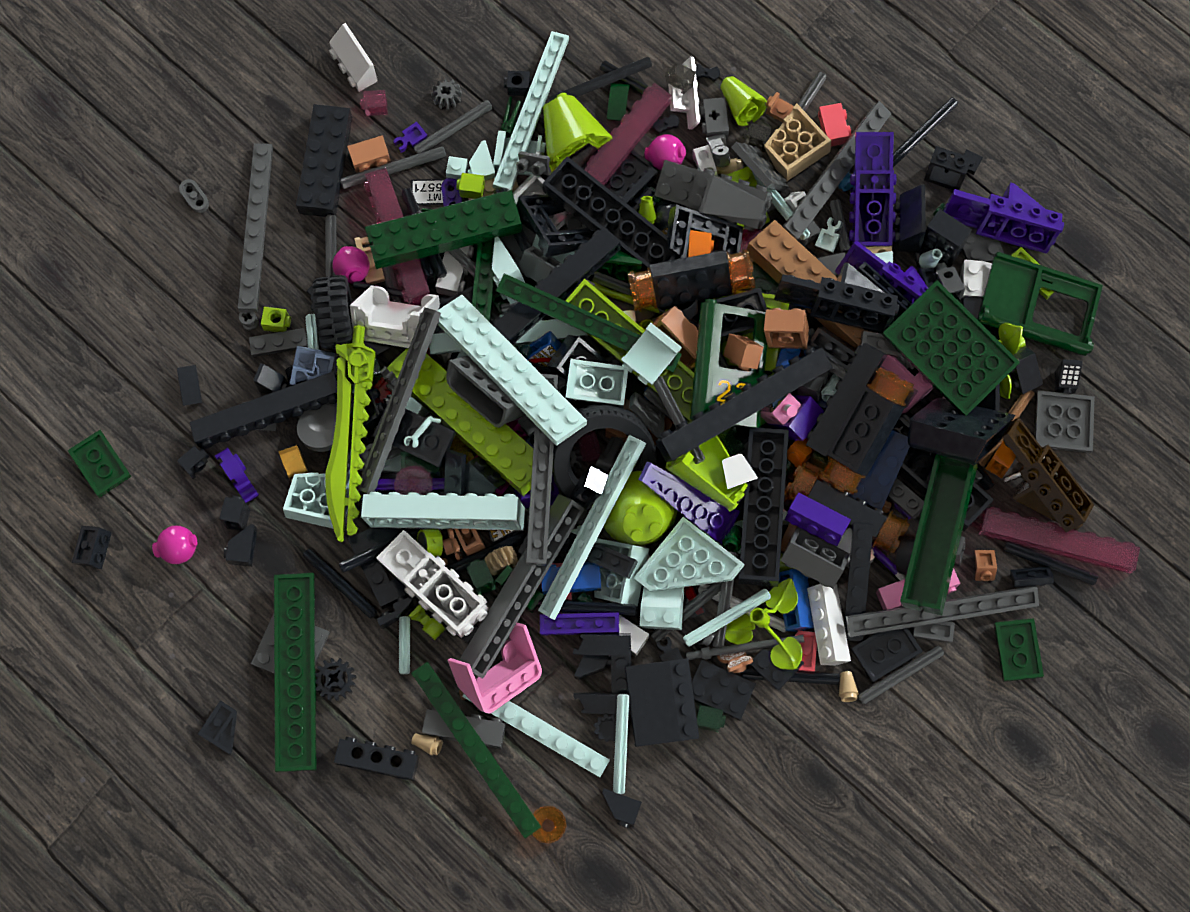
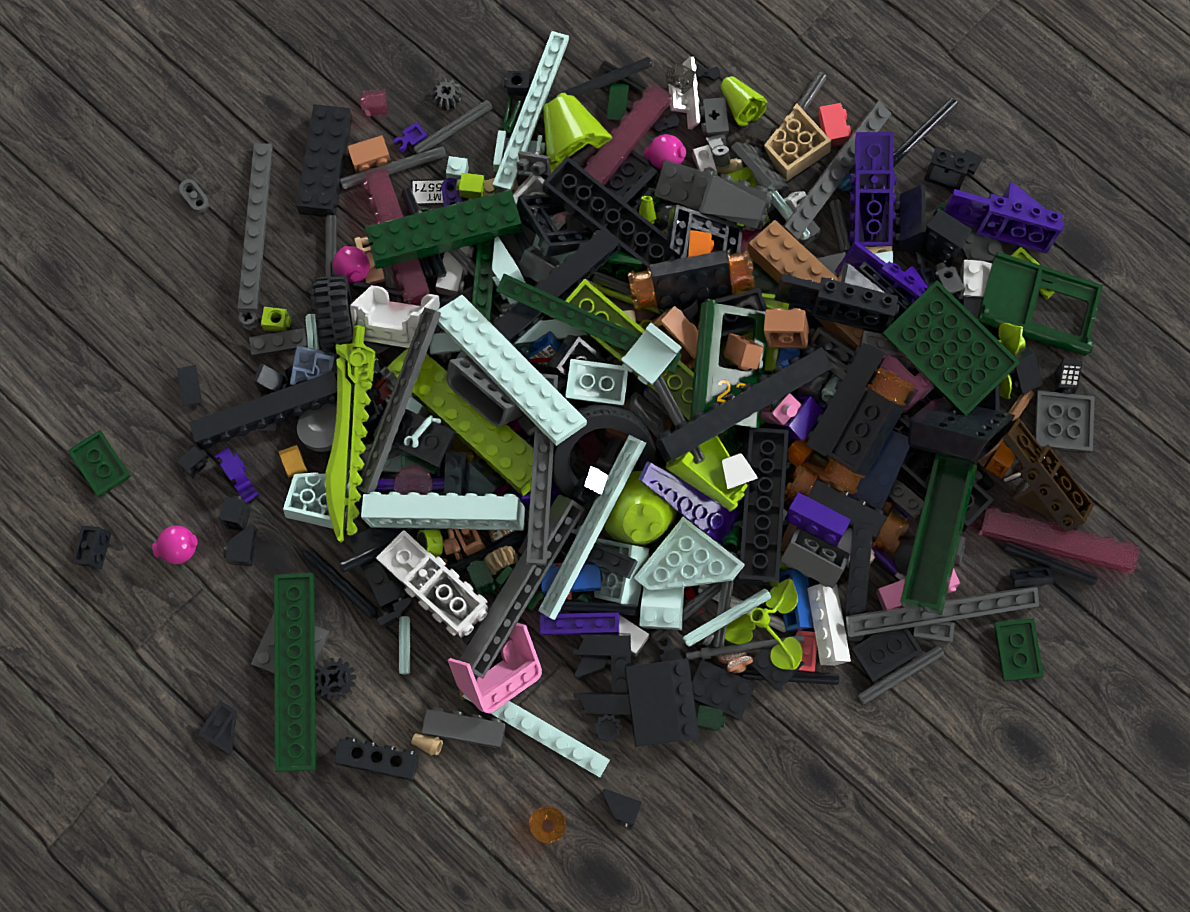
(352, 59): white slope -> none
(431, 625): lime leg -> none
(476, 750): dark green plate -> none
(481, 162): light aqua slope -> none
(621, 743): light aqua axle -> none
(778, 108): nougat bracket -> none
(829, 238): light aqua plate -> none
(847, 689): tan cone -> none
(930, 258): light aqua cone -> none
(985, 565): nougat bracket -> none

